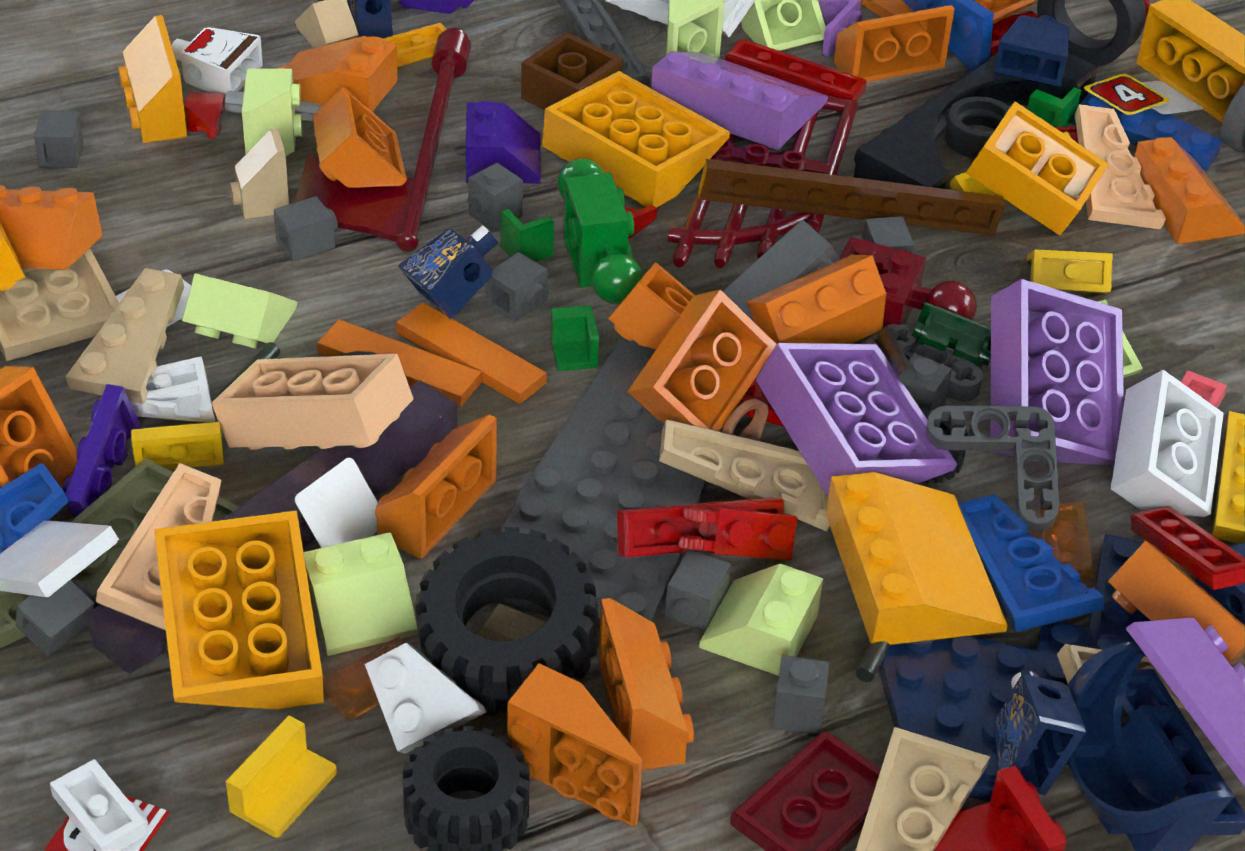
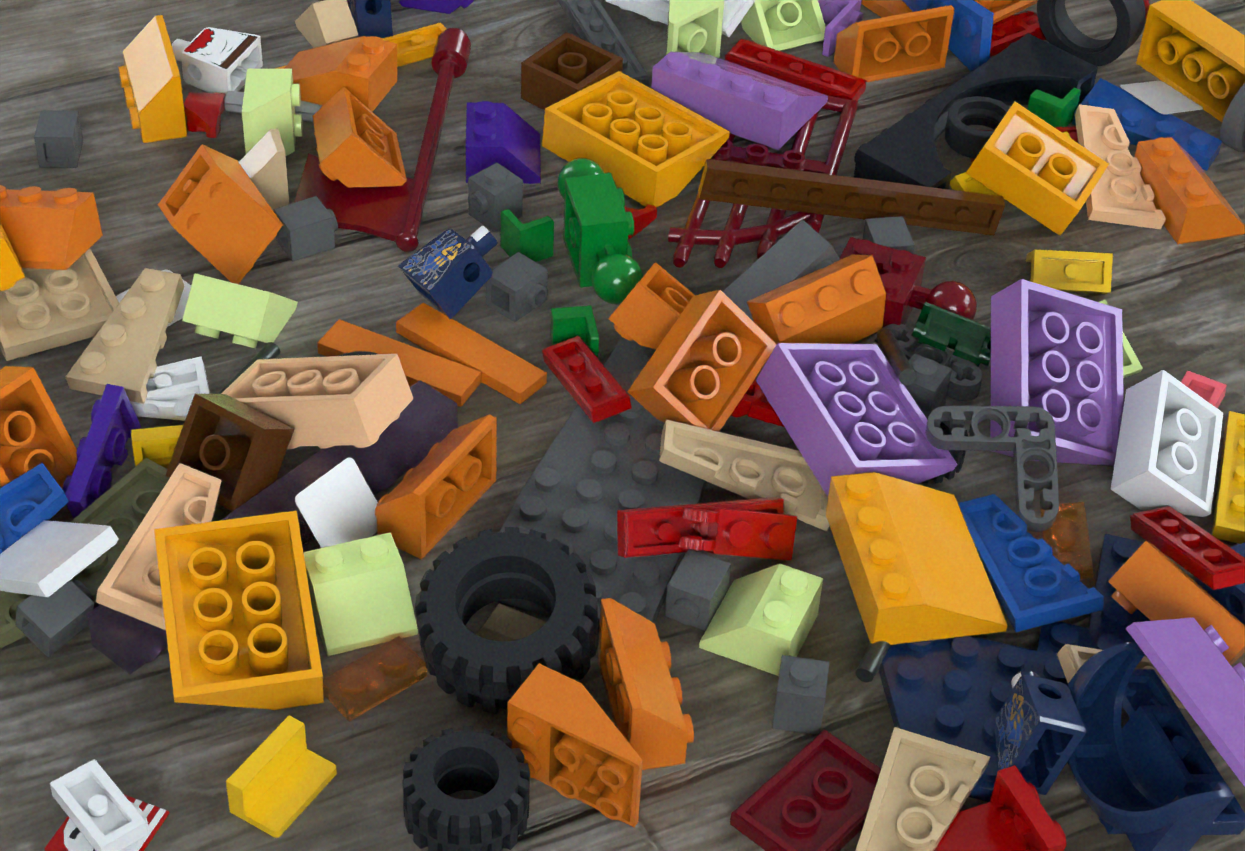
(220, 213): none -> orange slope
(232, 445): none -> reddish brown brick
(418, 697): white wing -> none
(586, 379): none -> red tile
(756, 426): nougat piece -> none
(1034, 50): dark blue torso -> none
(1126, 94): sticker -> none

